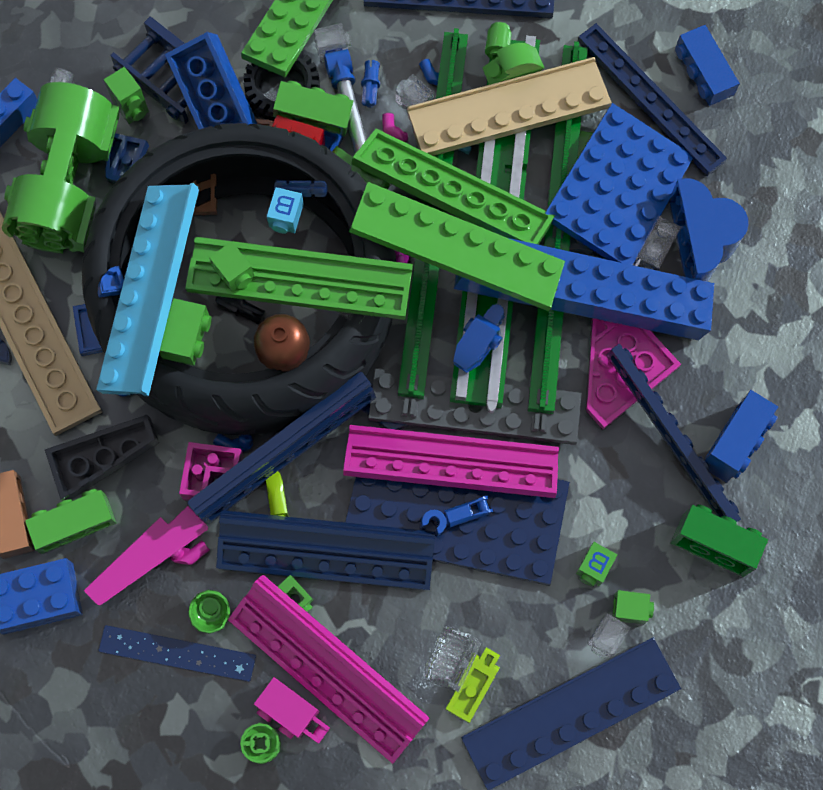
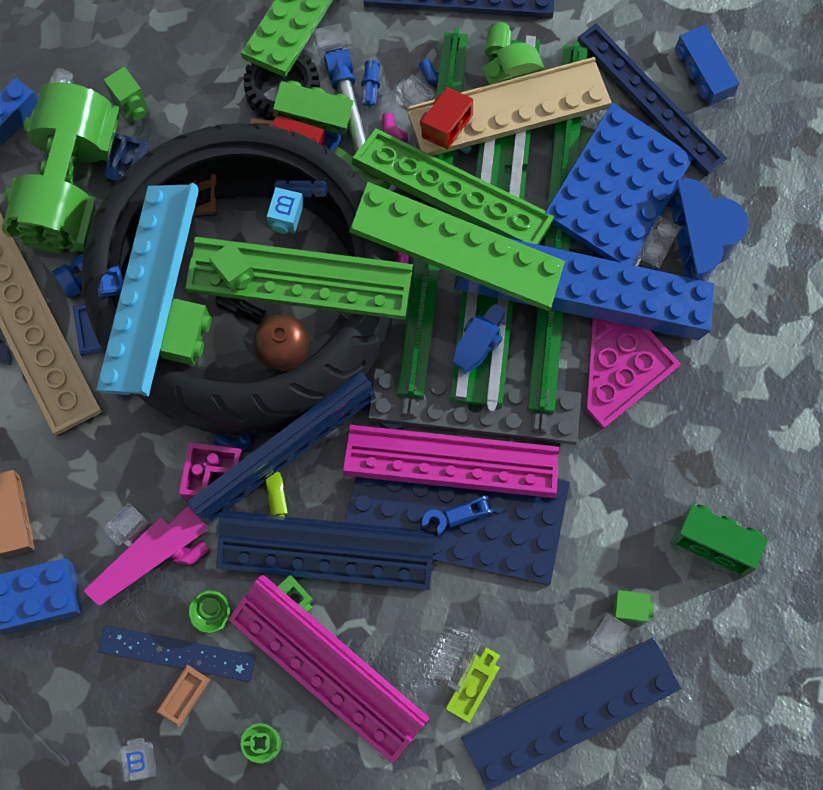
(66, 278): none -> blue wheel
(70, 521): bright green brick -> none
(95, 456): black wedge -> none
(127, 525): none -> clear brick
(138, 760): none -> clear brick
(155, 35): dark blue fence -> none
(183, 695): none -> nougat tile
(209, 82): blue brick -> none
(290, 711): dark pink brick -> none
(446, 117): none -> red brick
(596, 565): bright green brick -> none
(667, 427): dark blue plate -> none
(741, 437): blue brick -> none

